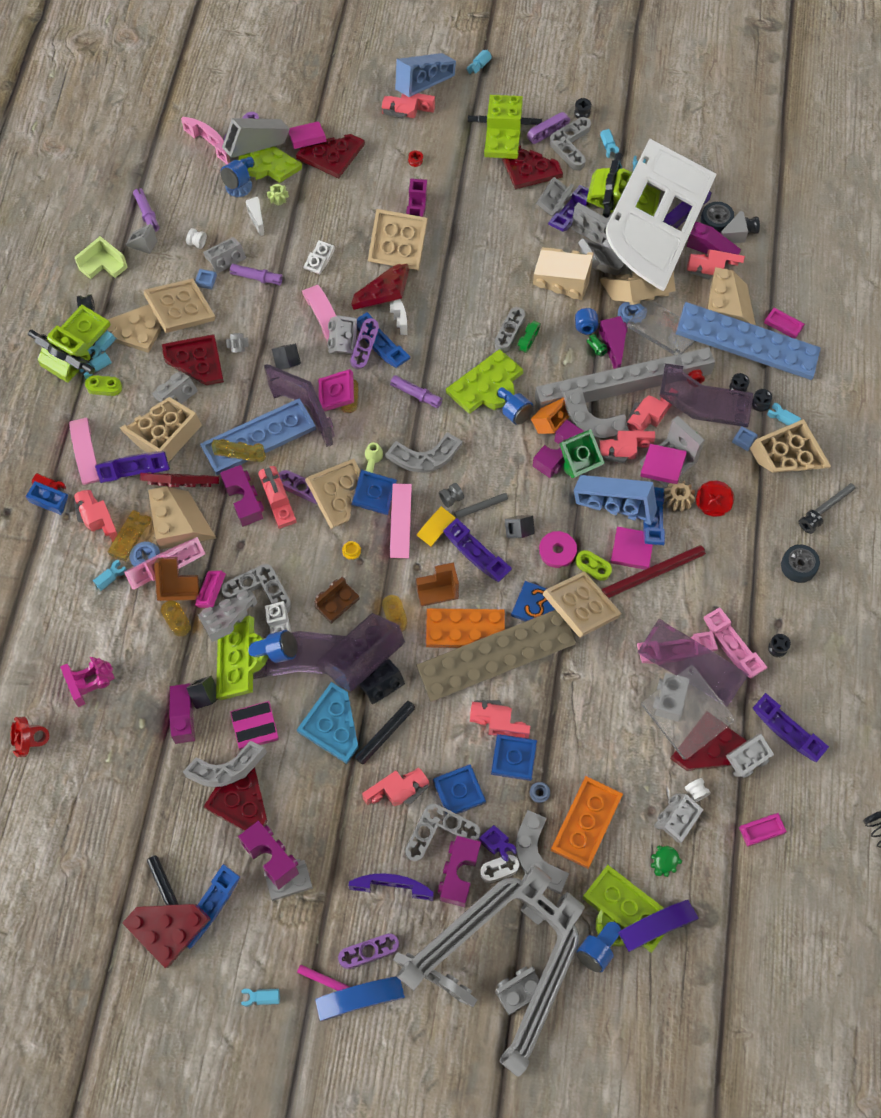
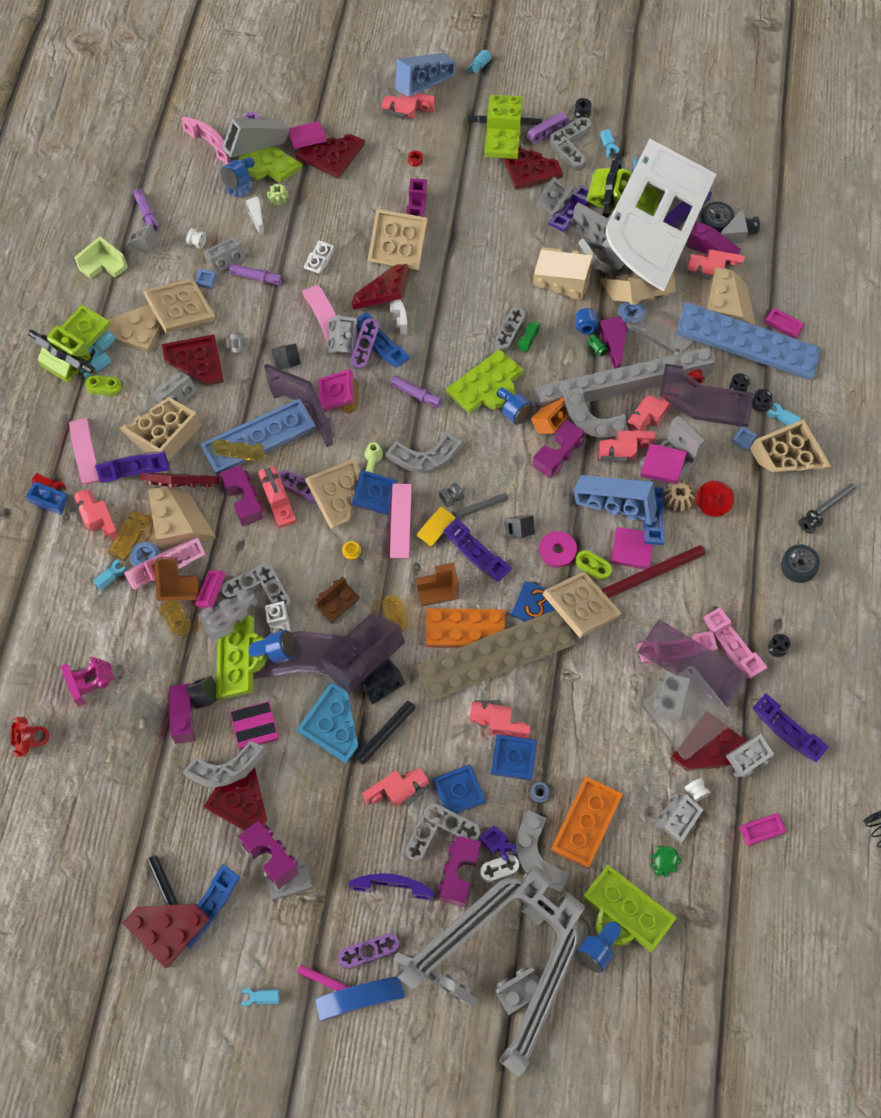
(86, 301): black wheel -> none
(581, 454): green slope -> none
(658, 924): dark purple slope -> none

